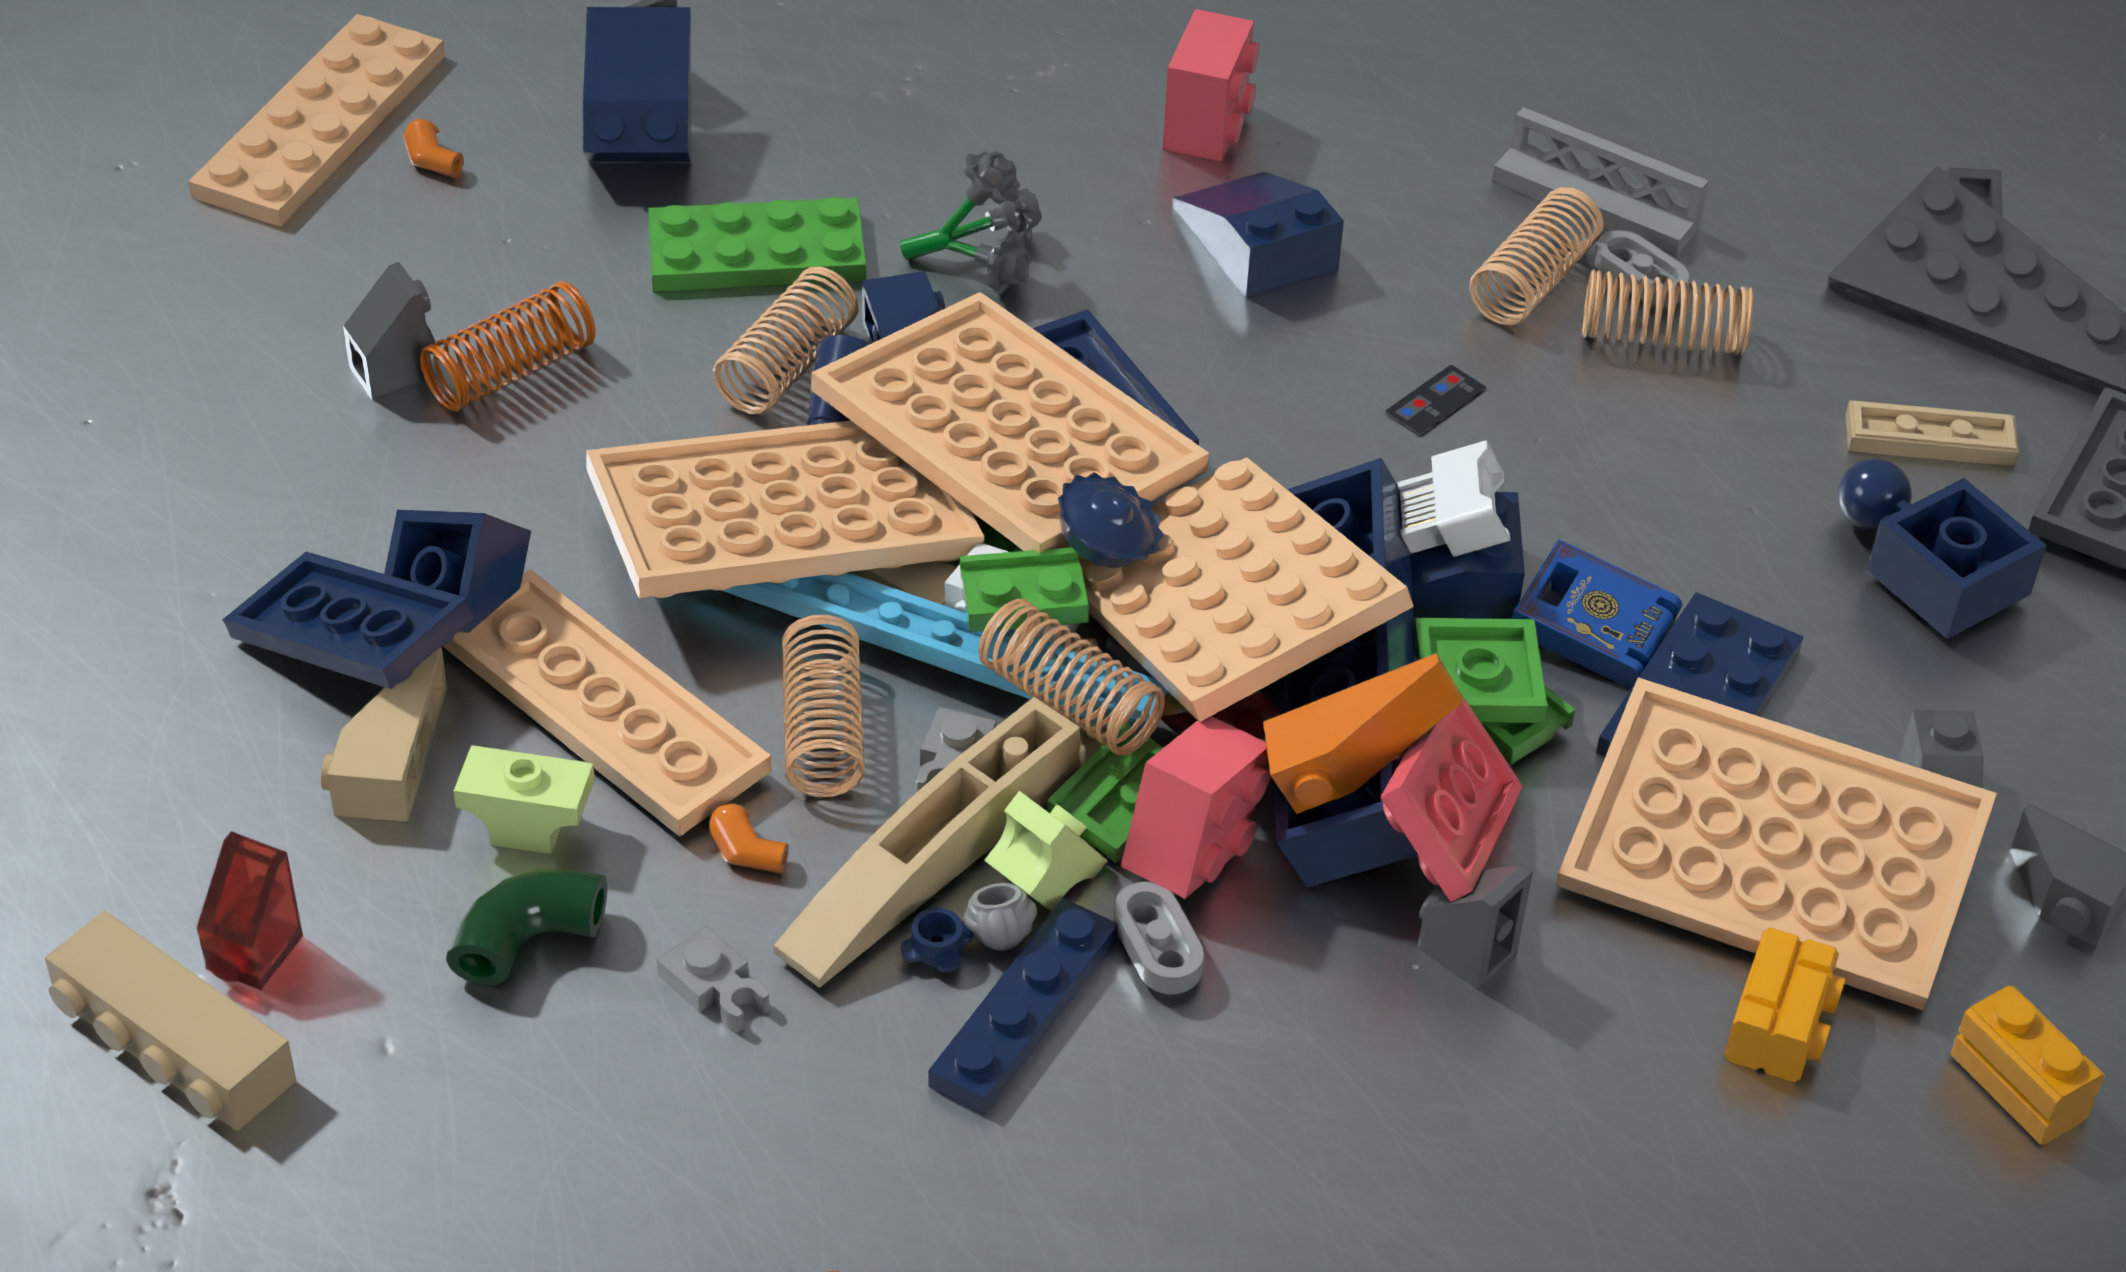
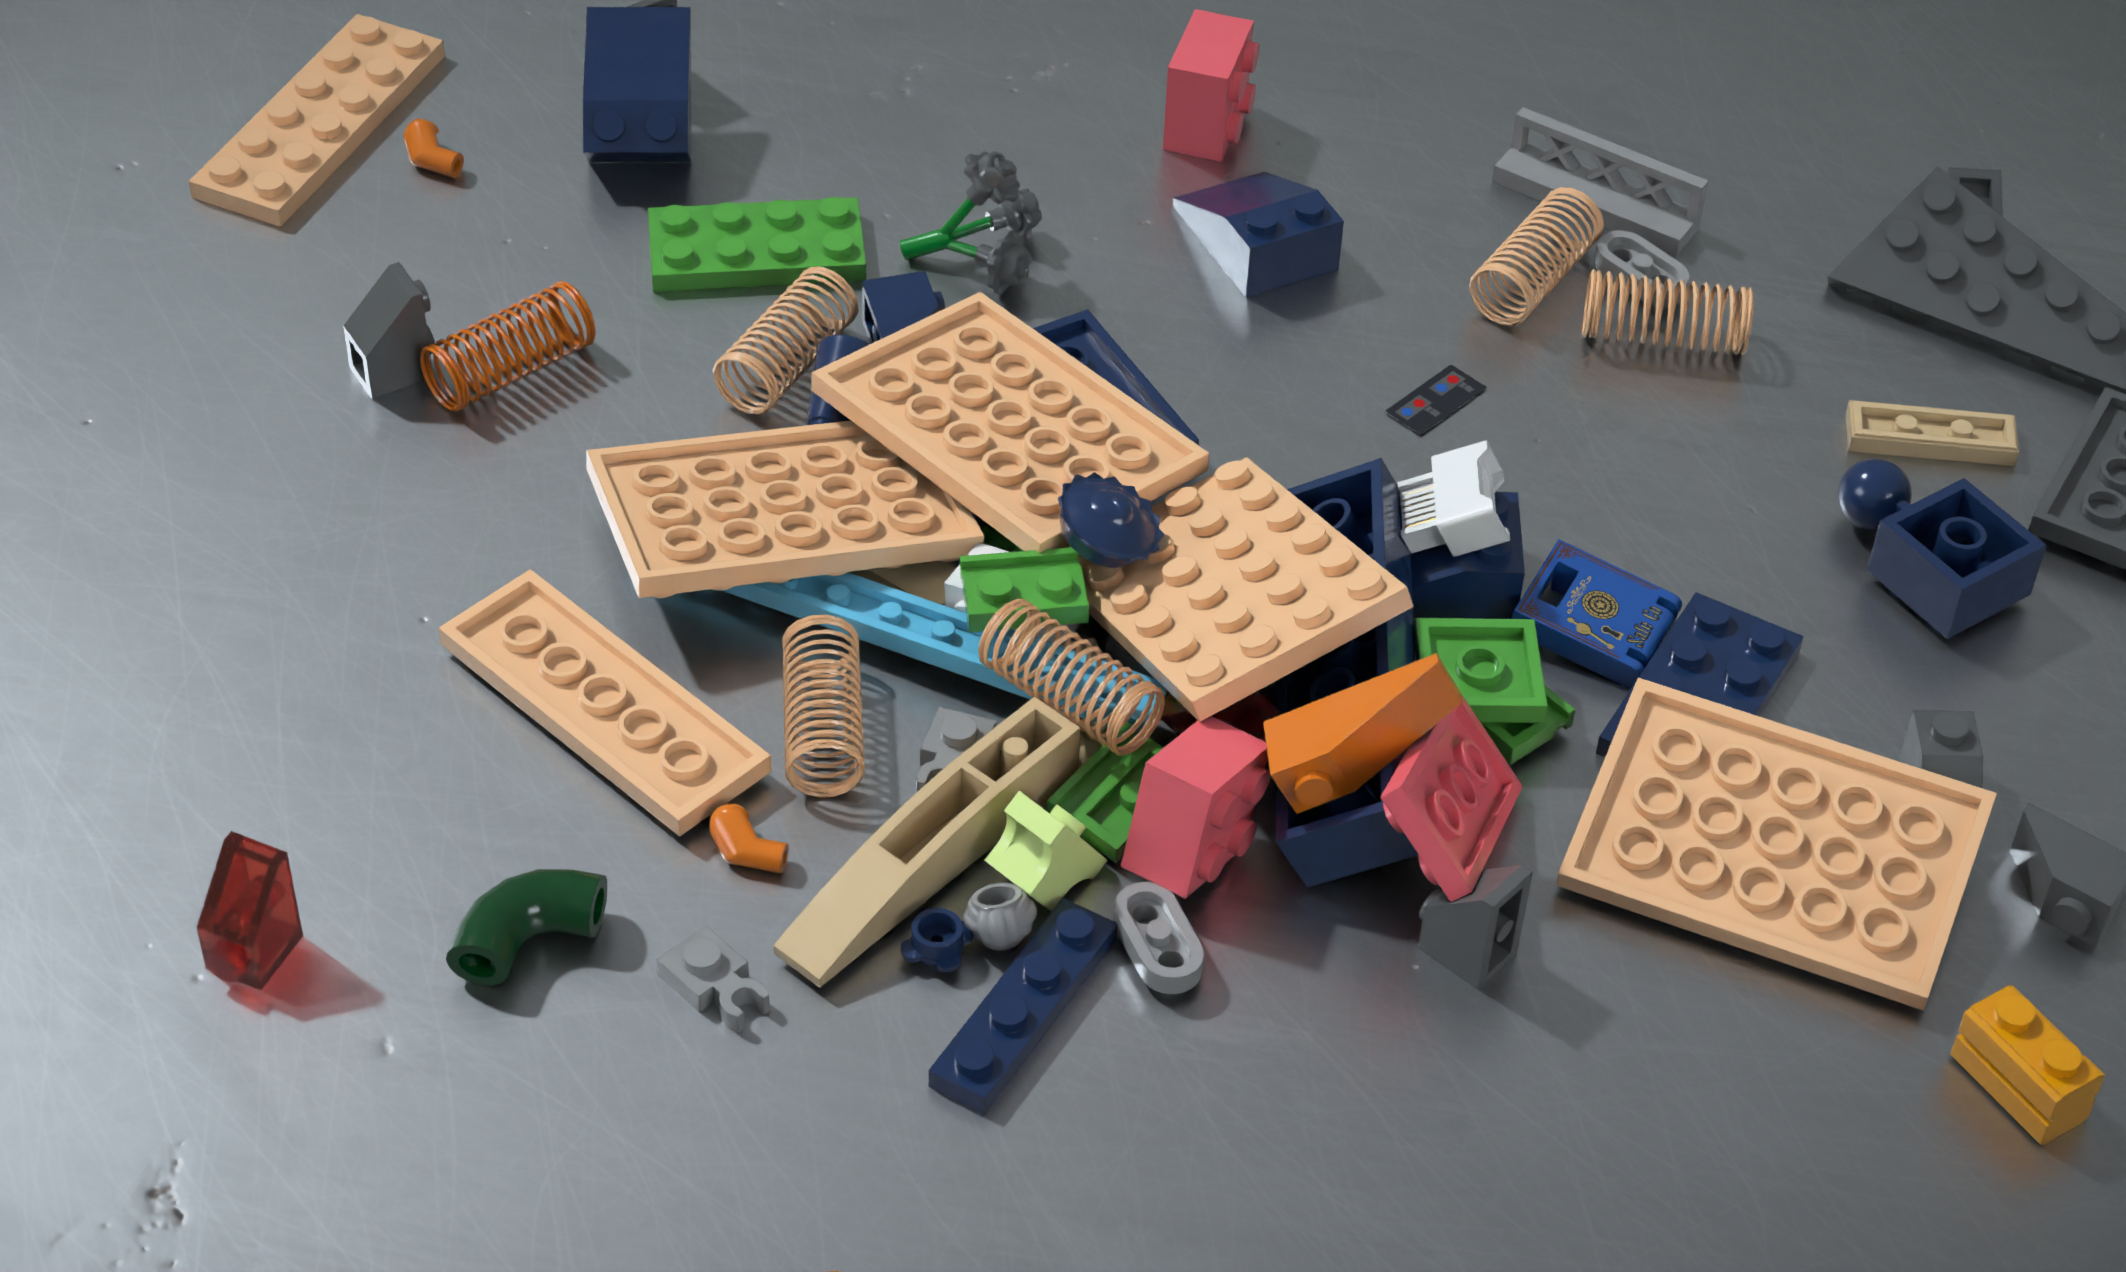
(170, 1021): tan brick -> none
(349, 619): dark blue plate -> none
(386, 747): tan slope -> none
(460, 555): dark blue slope -> none
(523, 795): yellowish green brick -> none
(1783, 1004): light orange brick -> none

